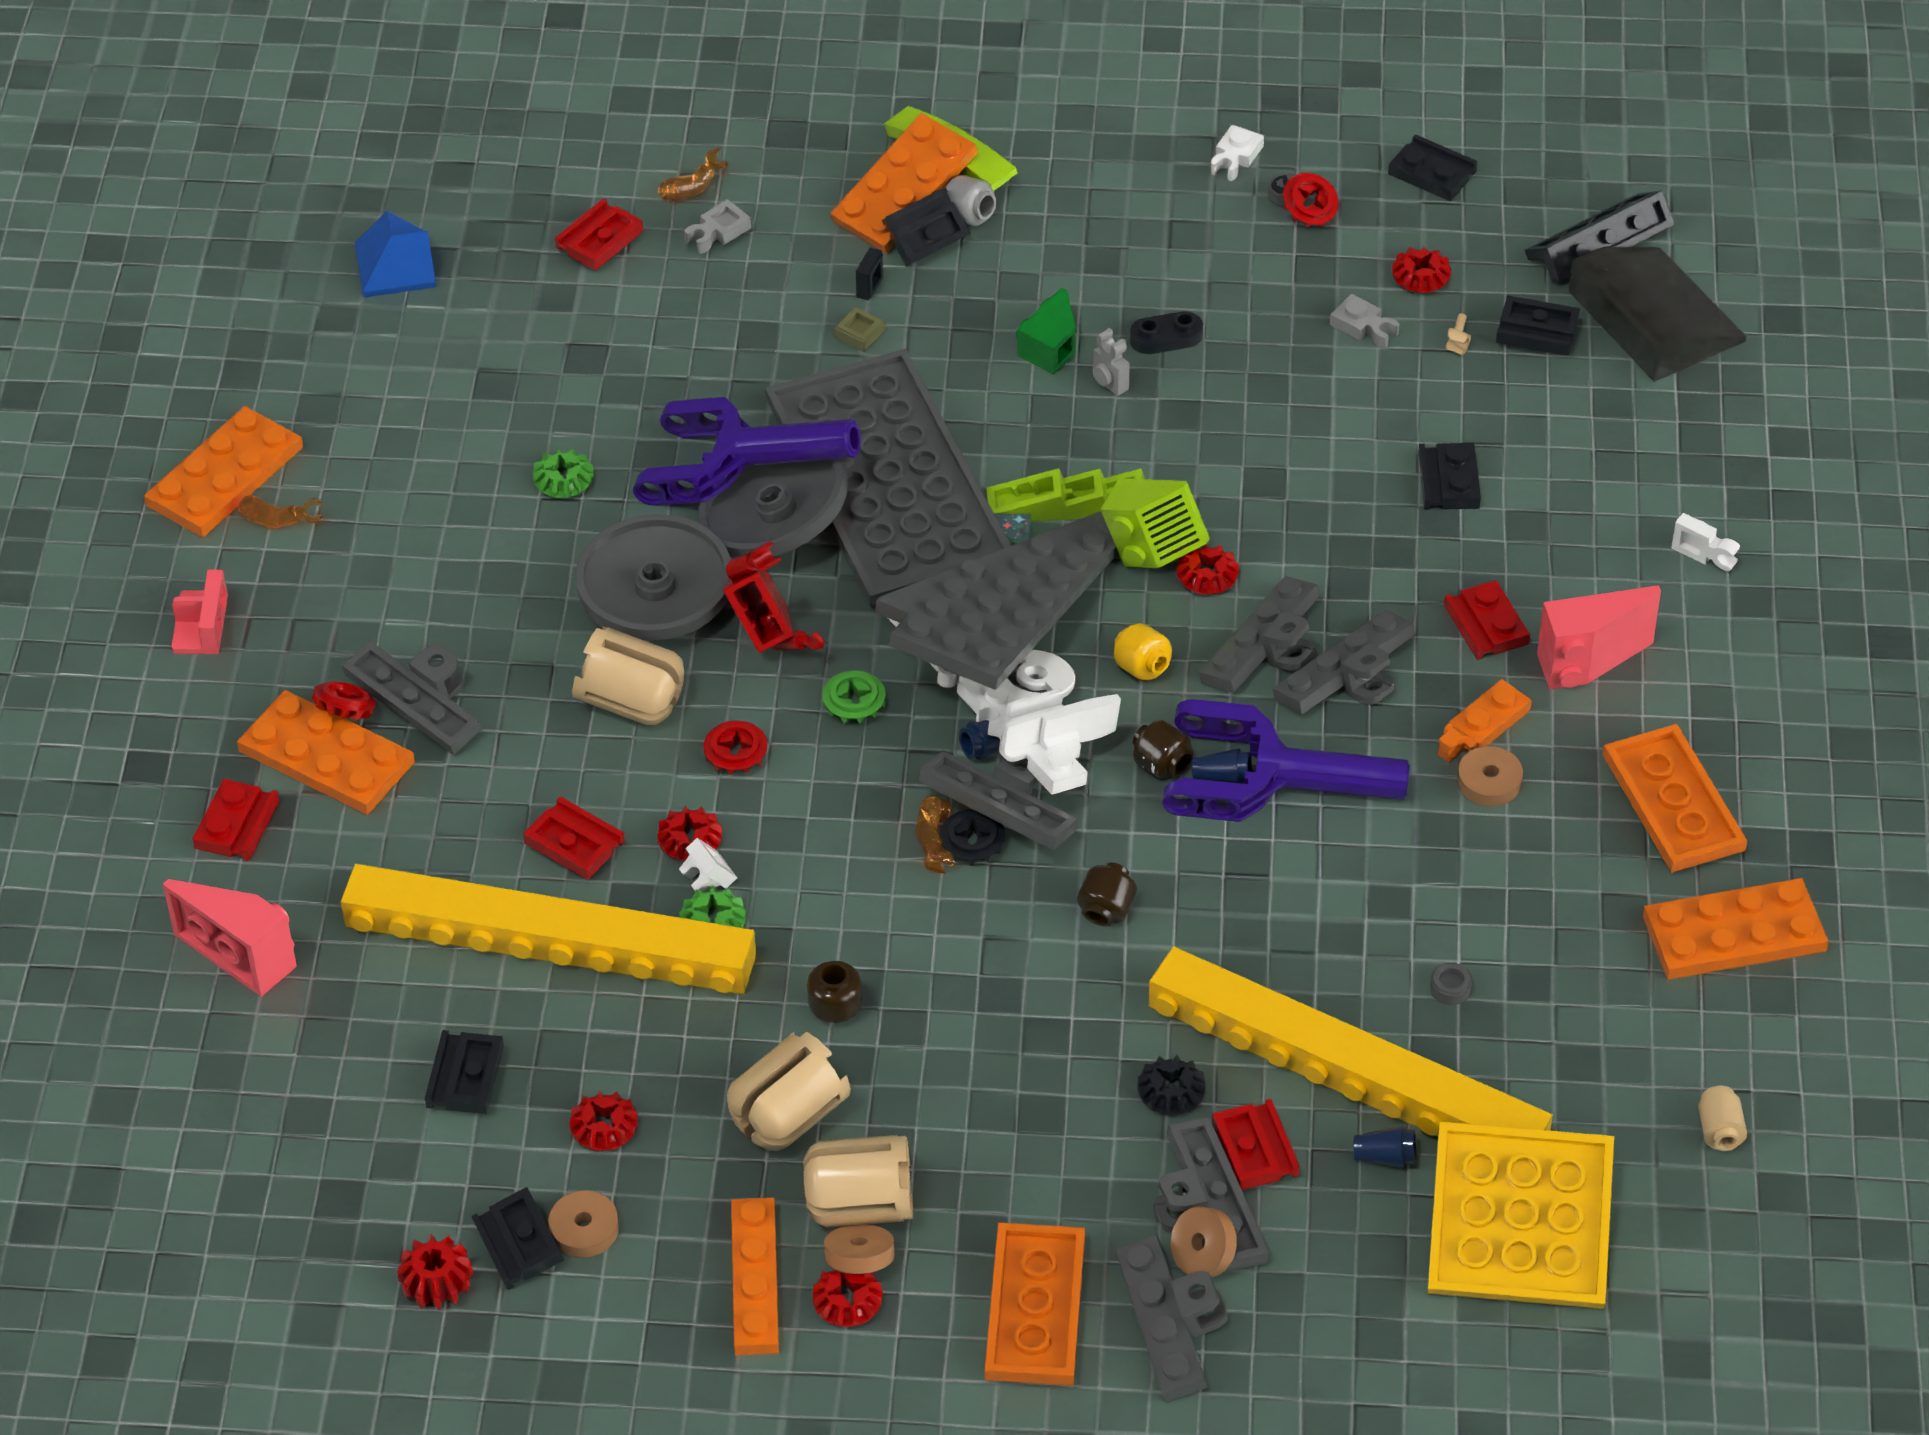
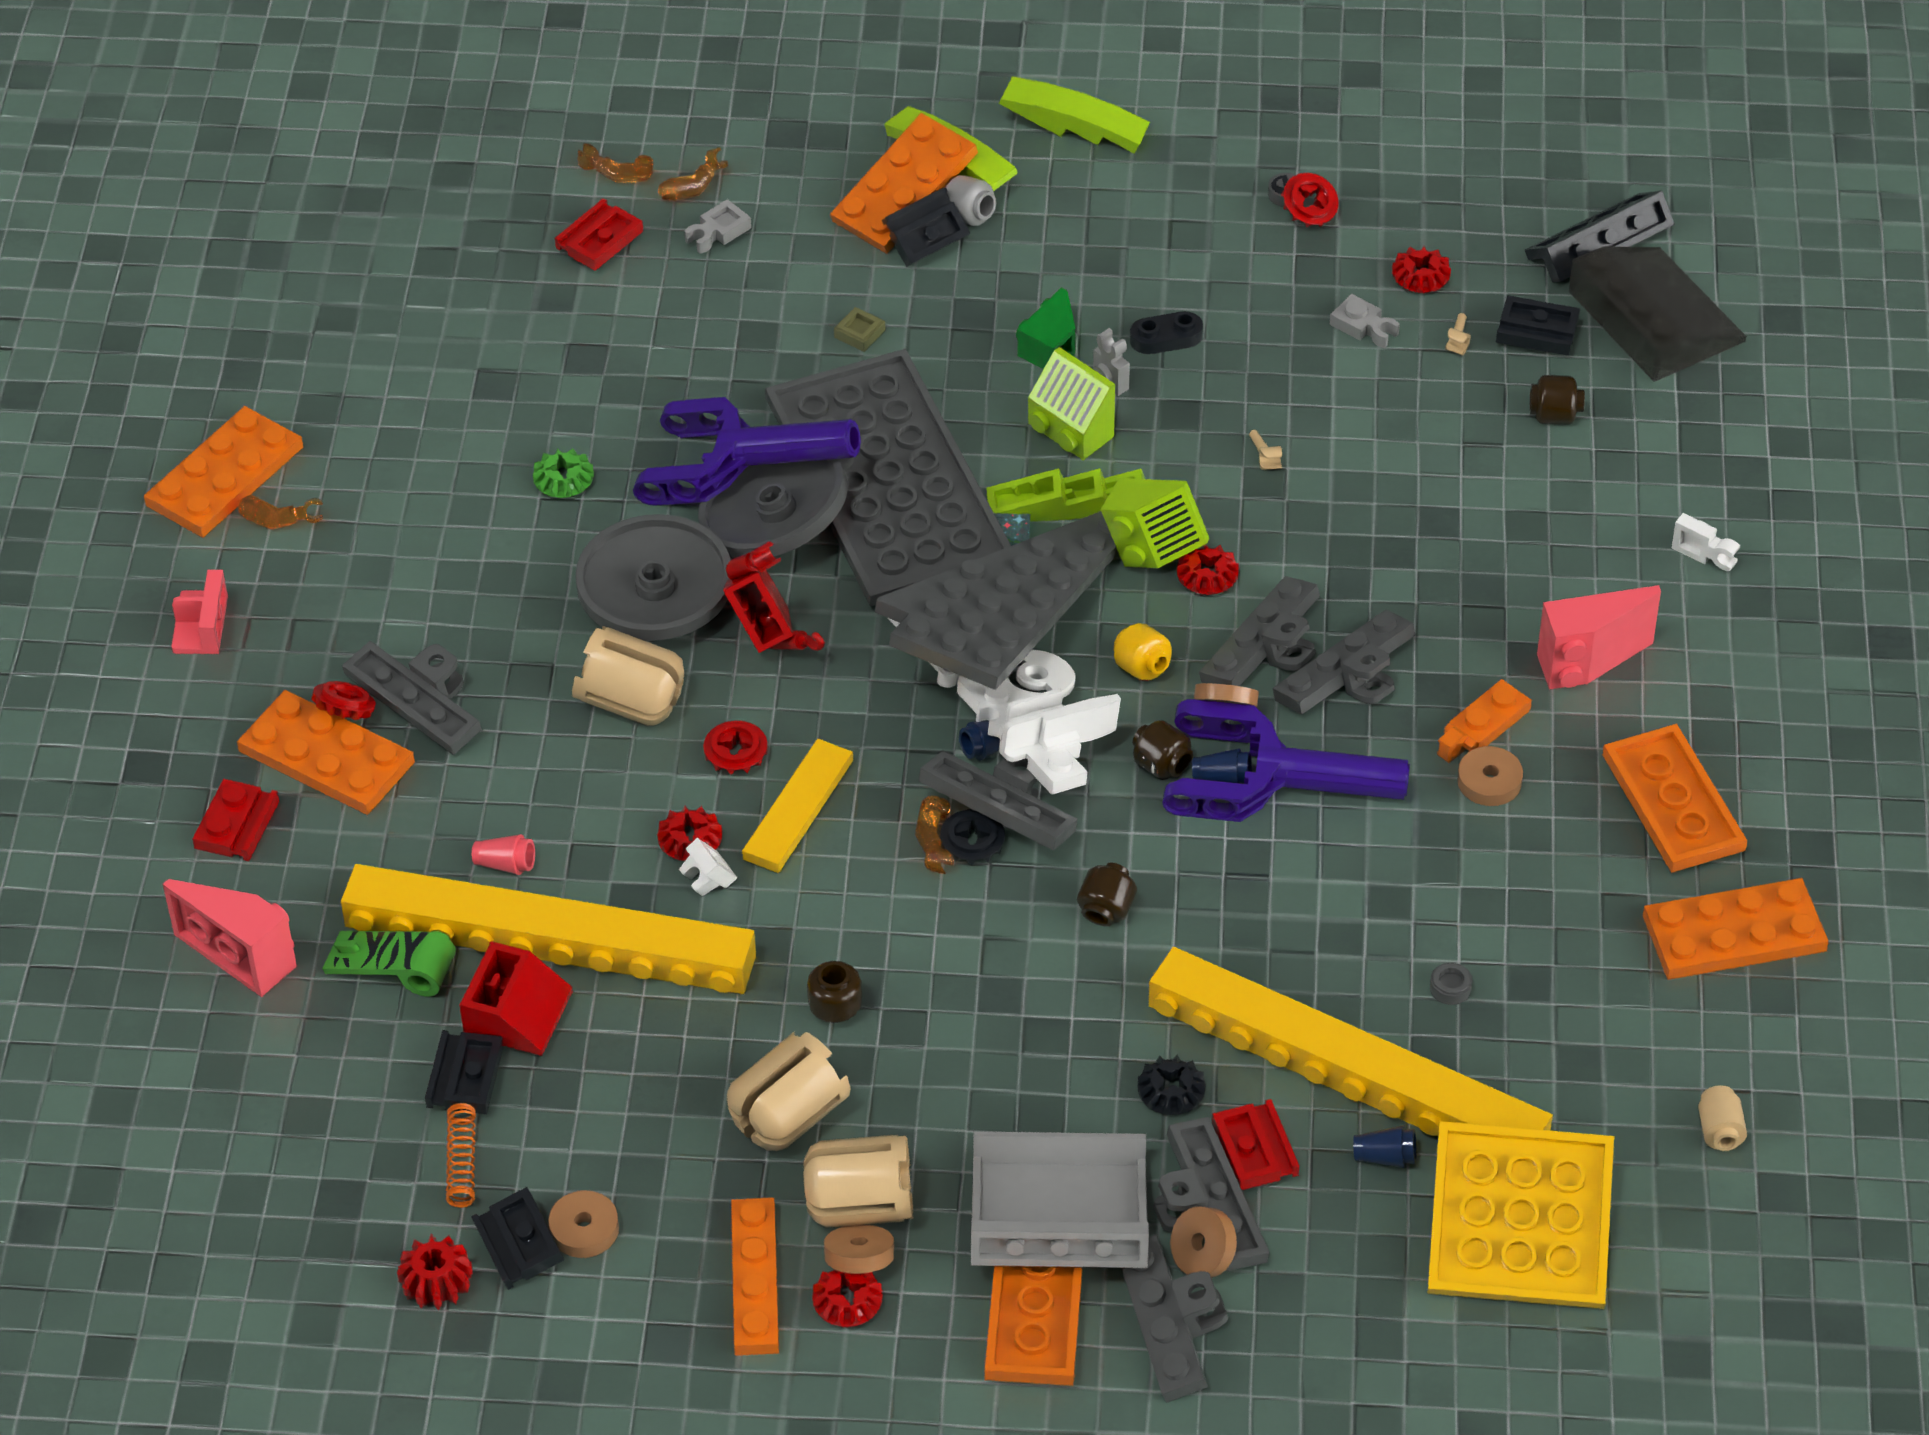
(394, 257): blue slope -> none
(415, 957): none -> bright green door
(460, 1121): none -> orange piece
(506, 854): none -> coral cone
(514, 999): none -> red slope
(573, 838): red plate -> none
(600, 1135): red gear -> none
(638, 171): none -> clear orange arm
(729, 908): bright green gear -> none
(797, 805): none -> yellow tile
(864, 685): bright green gear -> none
(869, 274): black tile -> none
(1059, 1200): none -> light grey panel
(1064, 109): none -> lime slope
(1073, 405): none -> lime slope
(1226, 693): none -> medium nougat piece
(1235, 149): white plate -> none
(1268, 456): none -> tan hand
(1432, 167): black plate -> none
(1449, 476): black plate -> none
(1487, 620): red plate -> none
(1556, 399): none -> dark brown head

